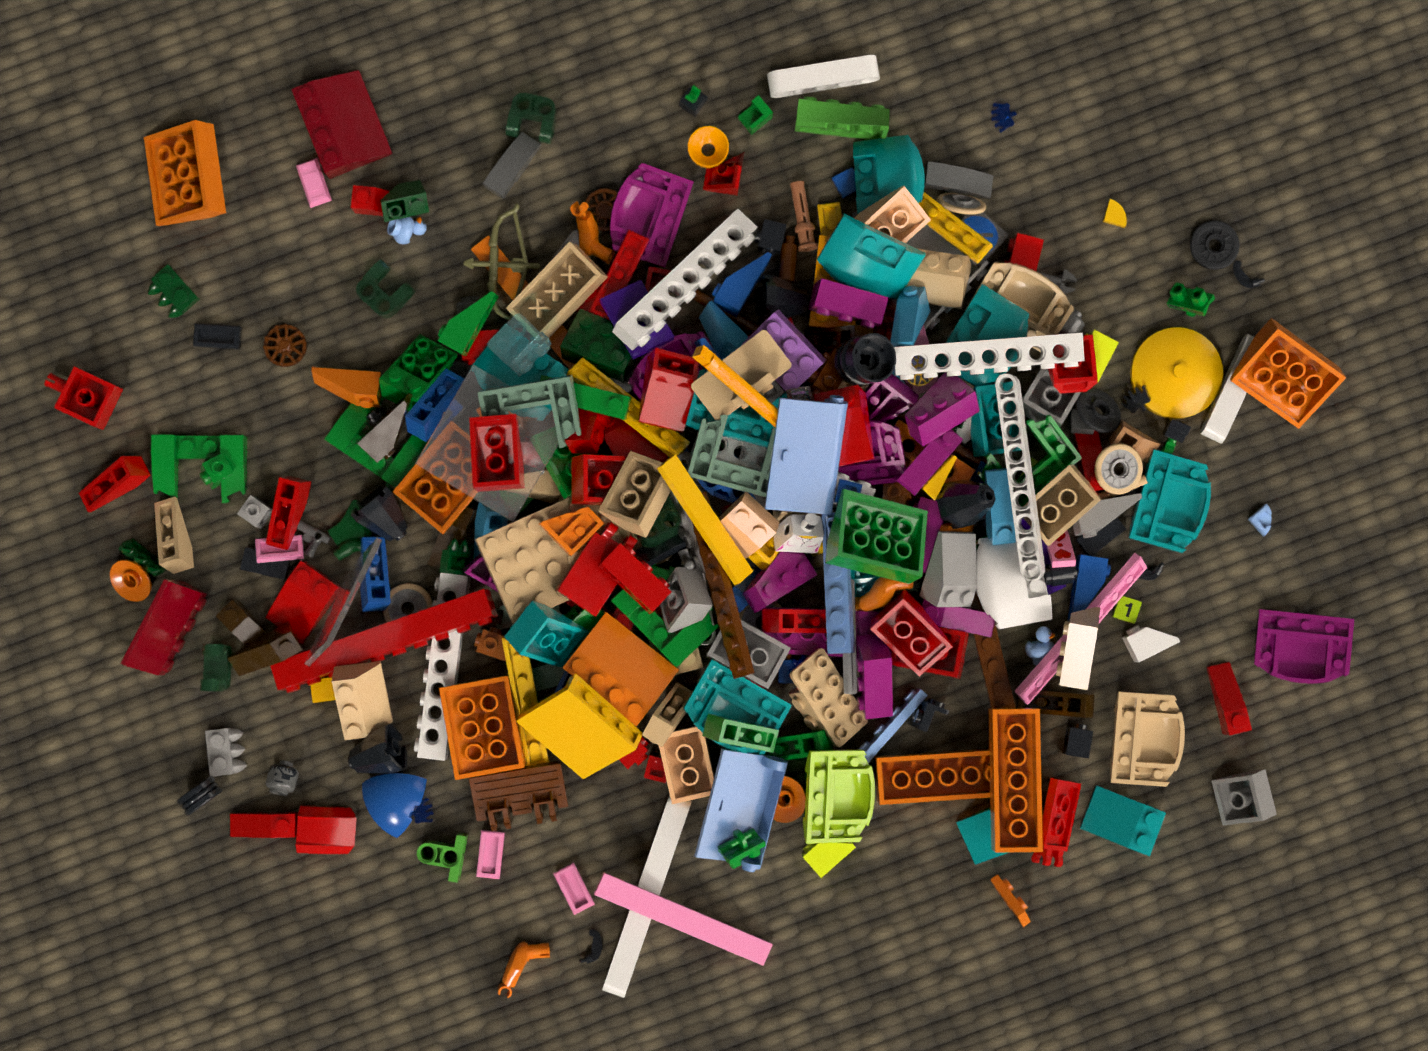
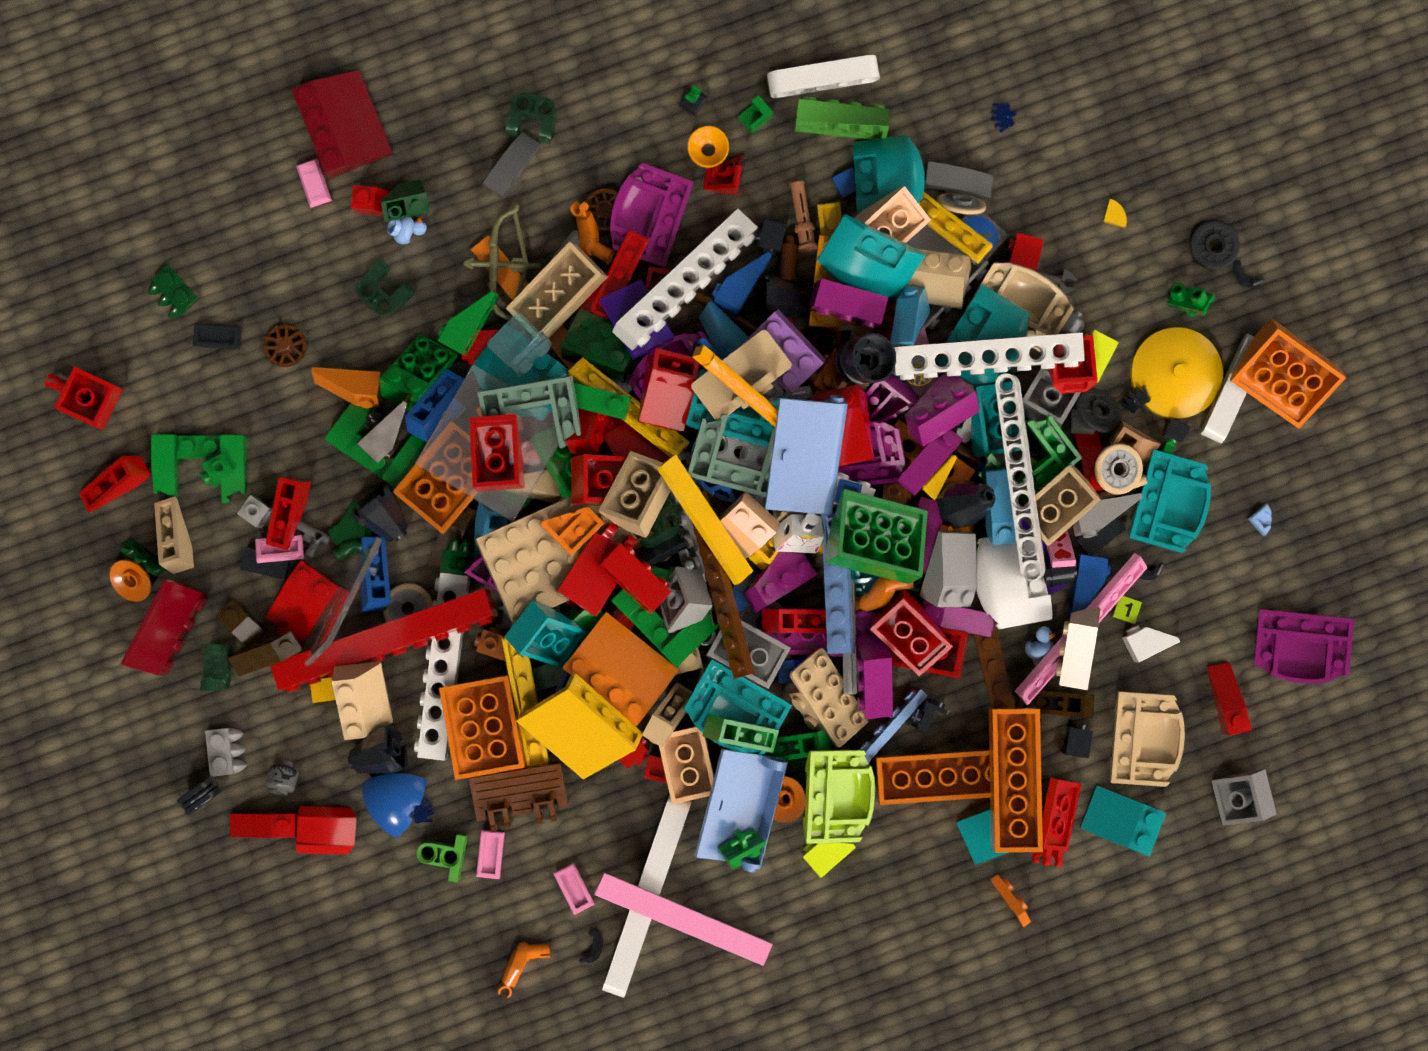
(185, 173): orange slope -> none

